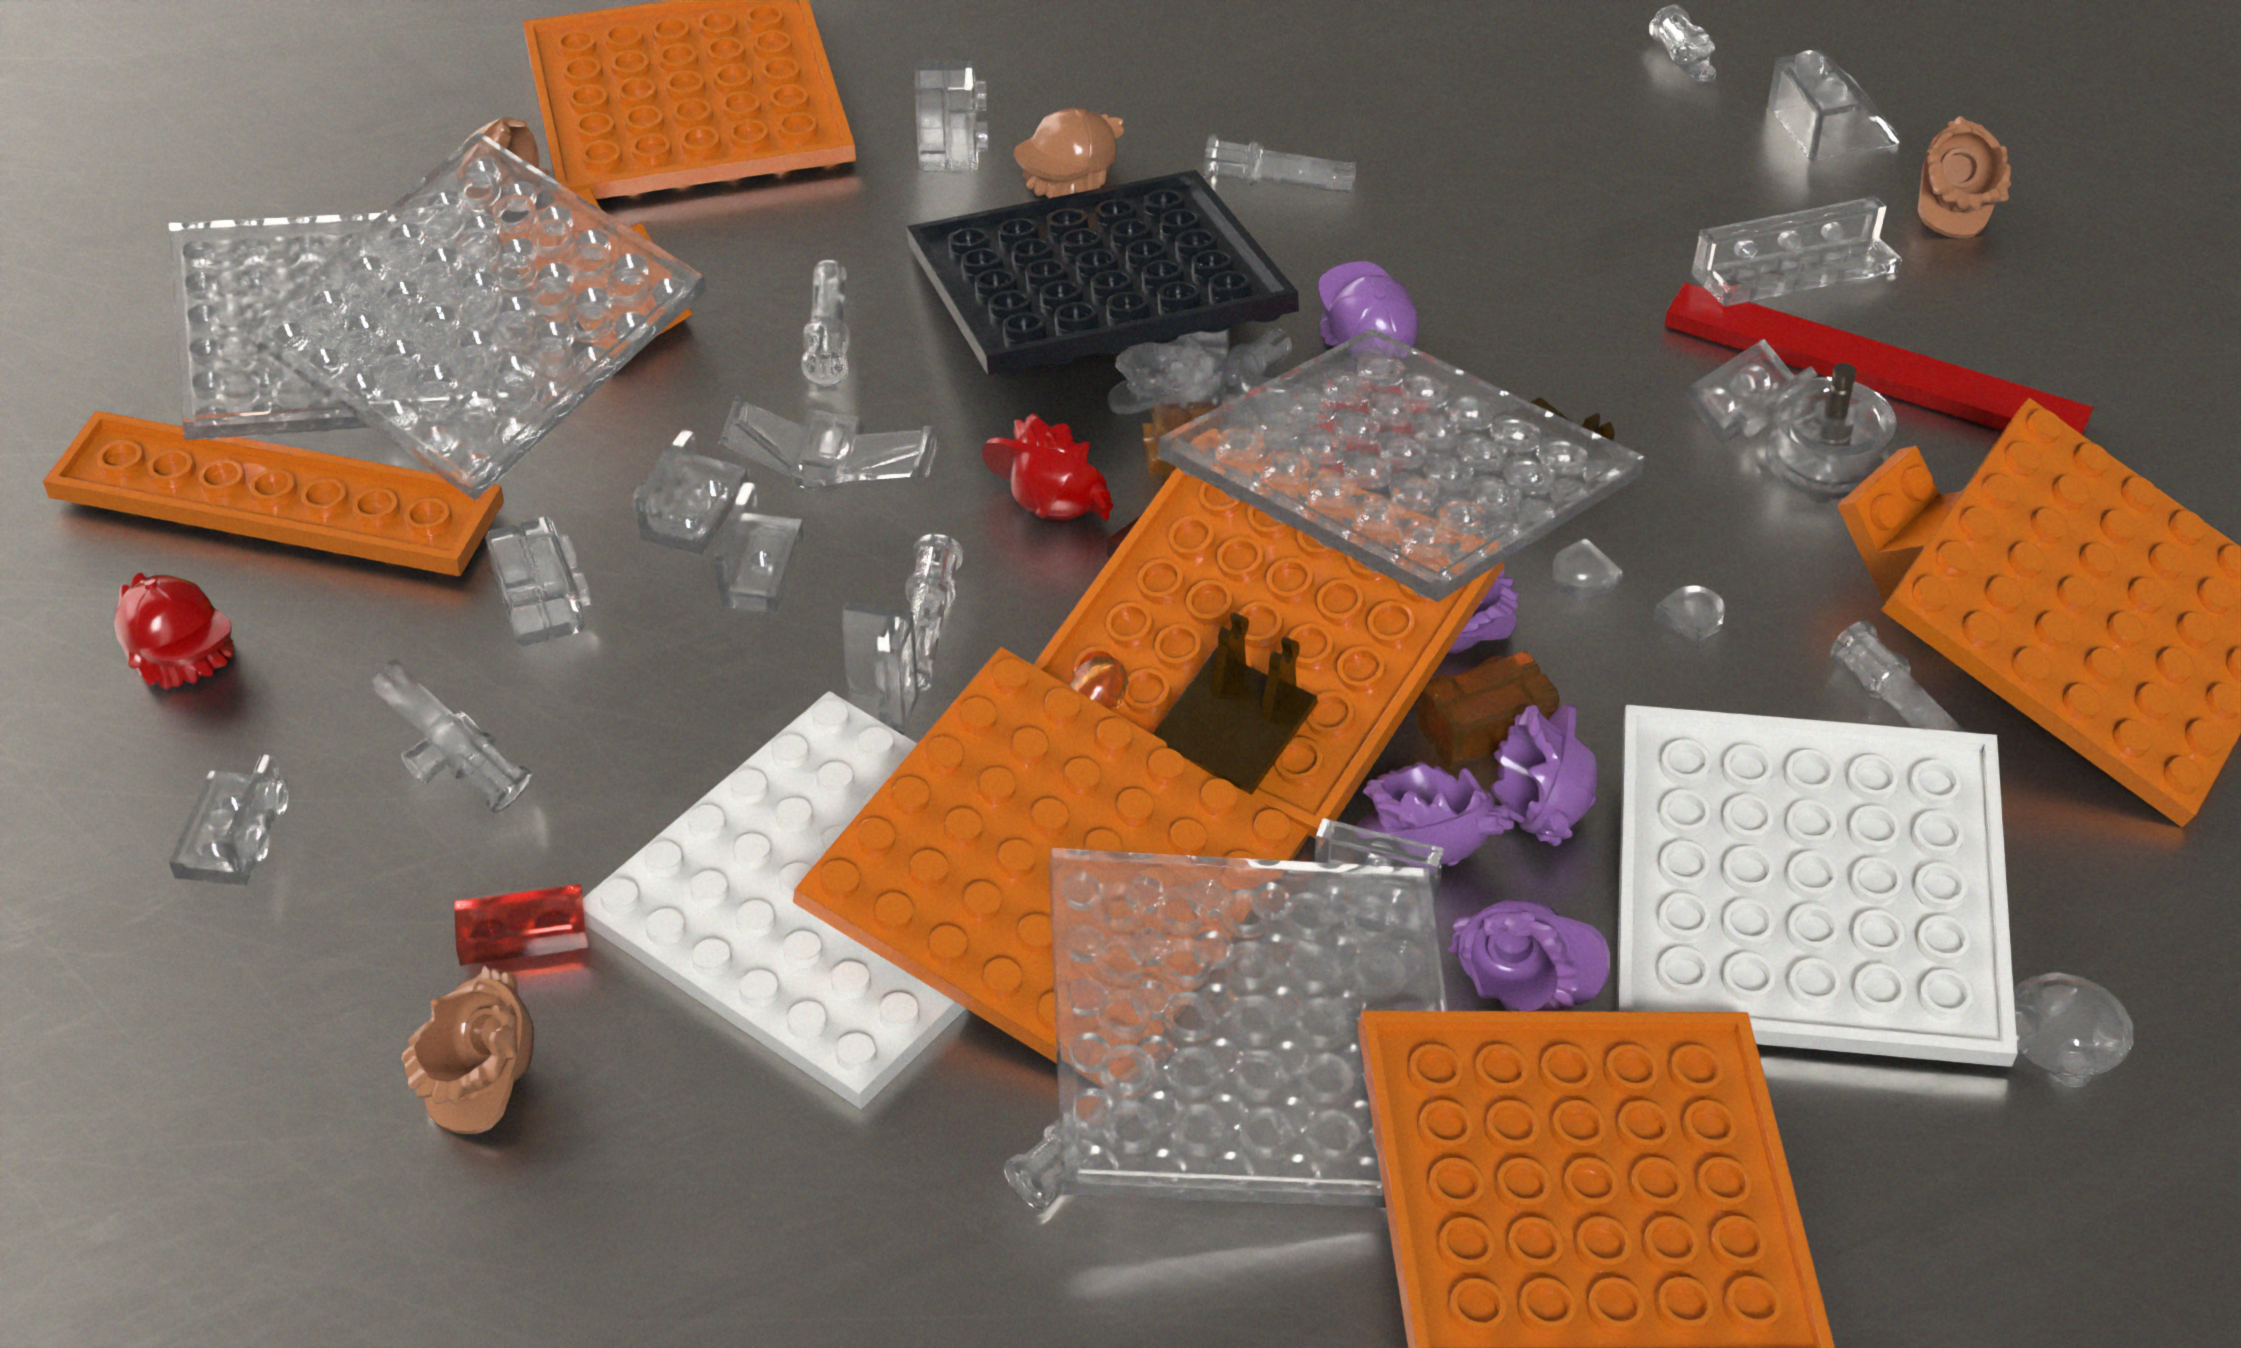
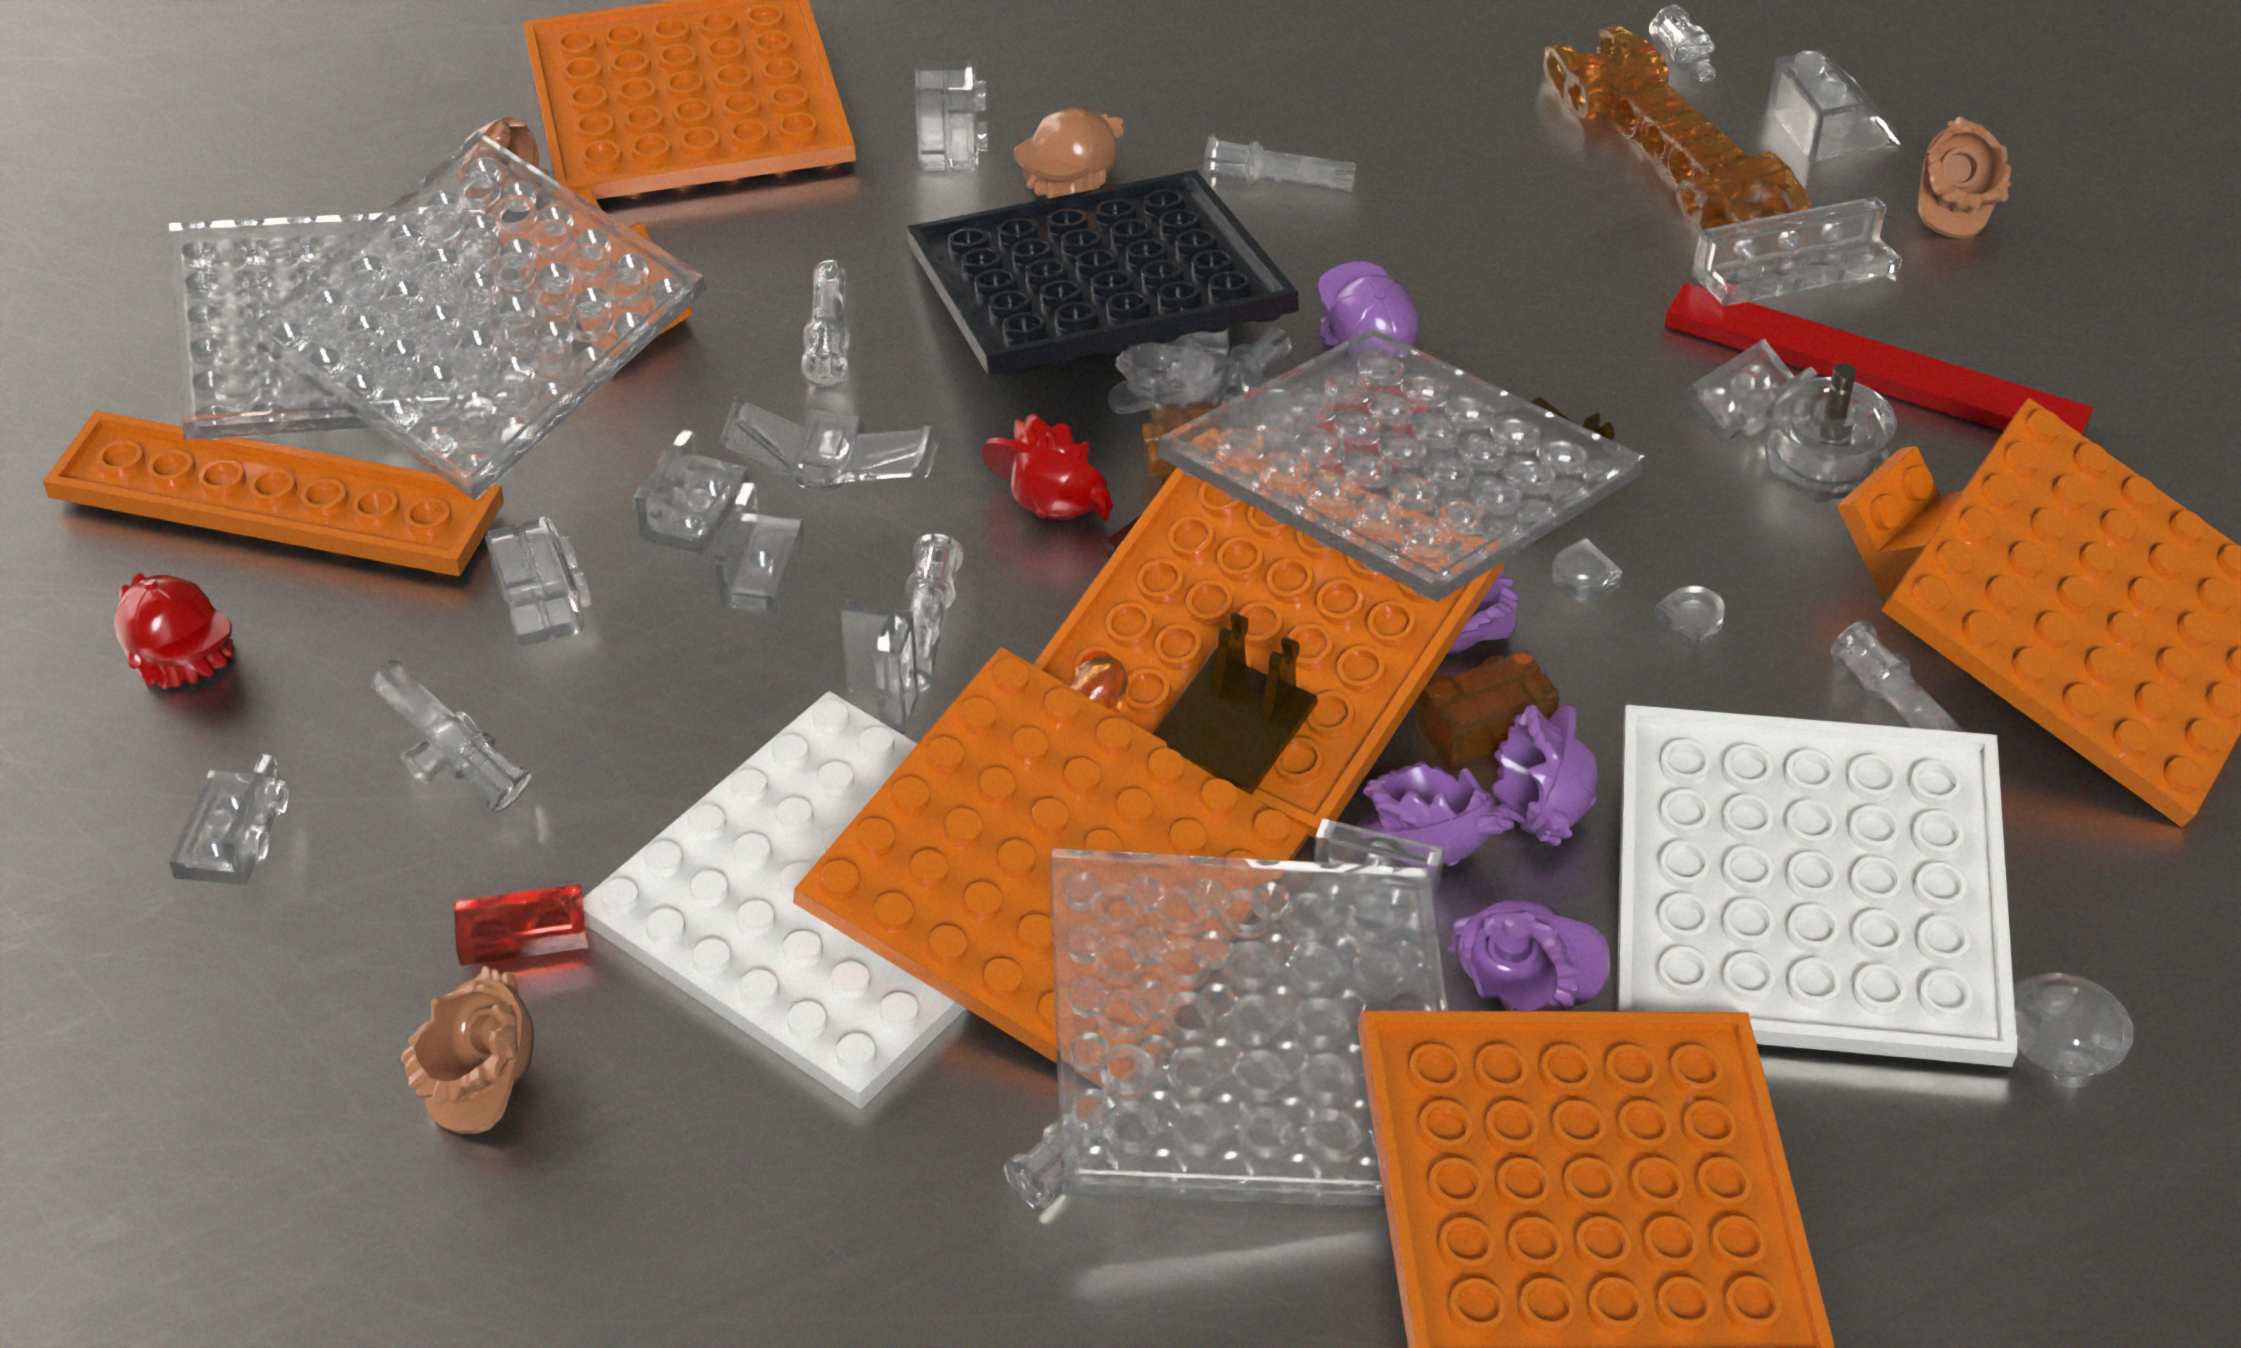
(1632, 92): none -> clear orange piece

